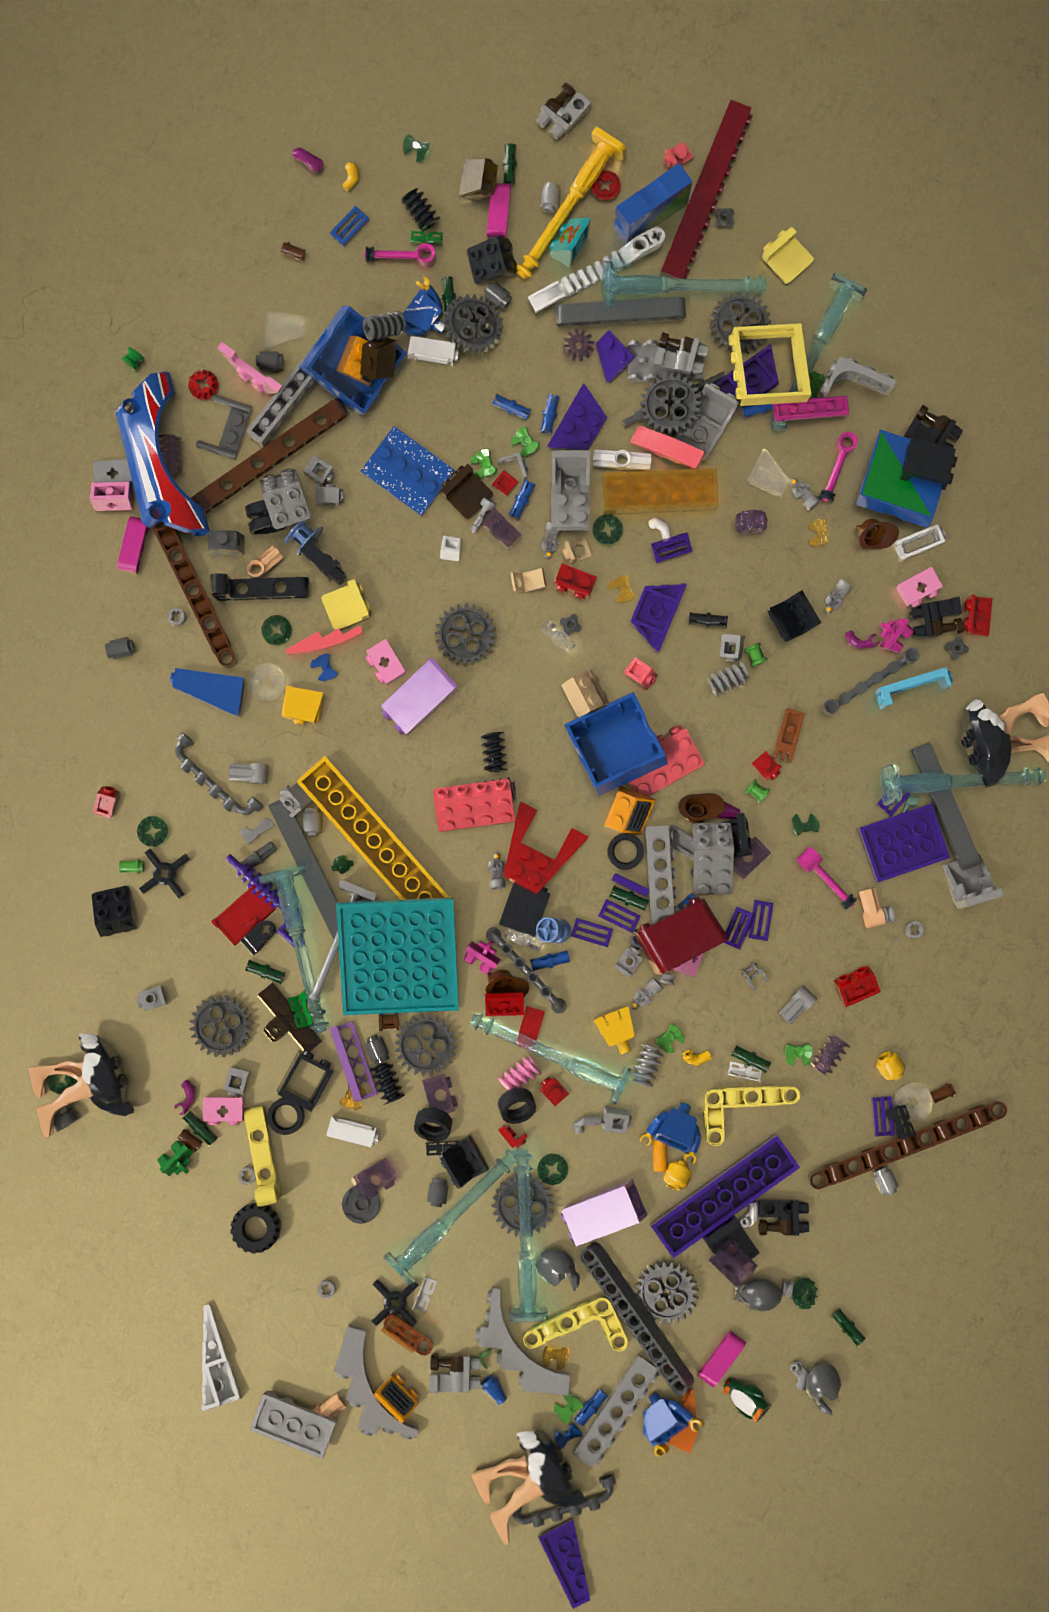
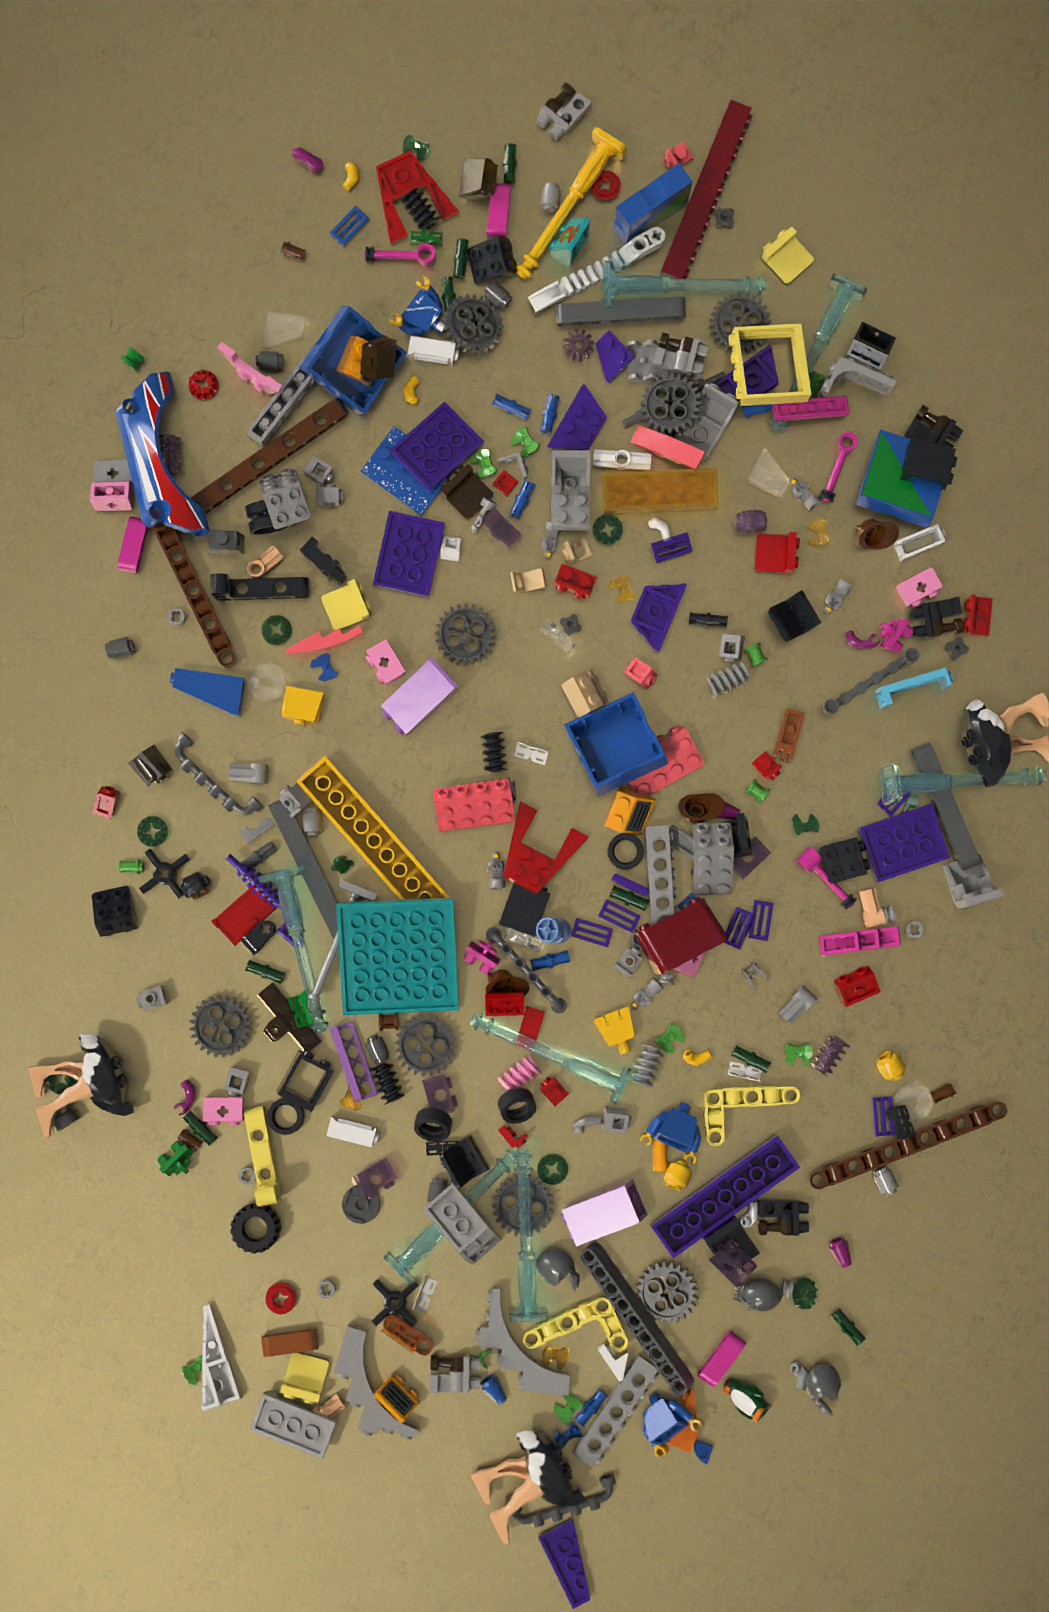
(150, 766): none -> dark brown torso
(189, 1371): none -> bright green piece
(196, 885): none -> black head
(233, 429): dark grey plate -> none
(276, 1306): none -> red gear
(289, 1342): none -> dark orange beam
(302, 533): medium blue piece -> none
(305, 1377): none -> light yellow bracket
(383, 325): dark grey piece -> none
(397, 179): none -> red wing
(408, 553): none -> dark purple plate
(409, 390): none -> yellow arm
(437, 446): none -> dark purple plate
(460, 258): none -> dark green pin
(462, 1224): none -> light grey bracket
(535, 754): none -> white piece
(616, 1364): none -> white slope
(703, 1450): none -> blue tile
(776, 553): none -> red bracket
(840, 1249): none -> magenta cone
(844, 860): none -> black bracket
(860, 940): none -> dark pink slope
(865, 340): none -> black window

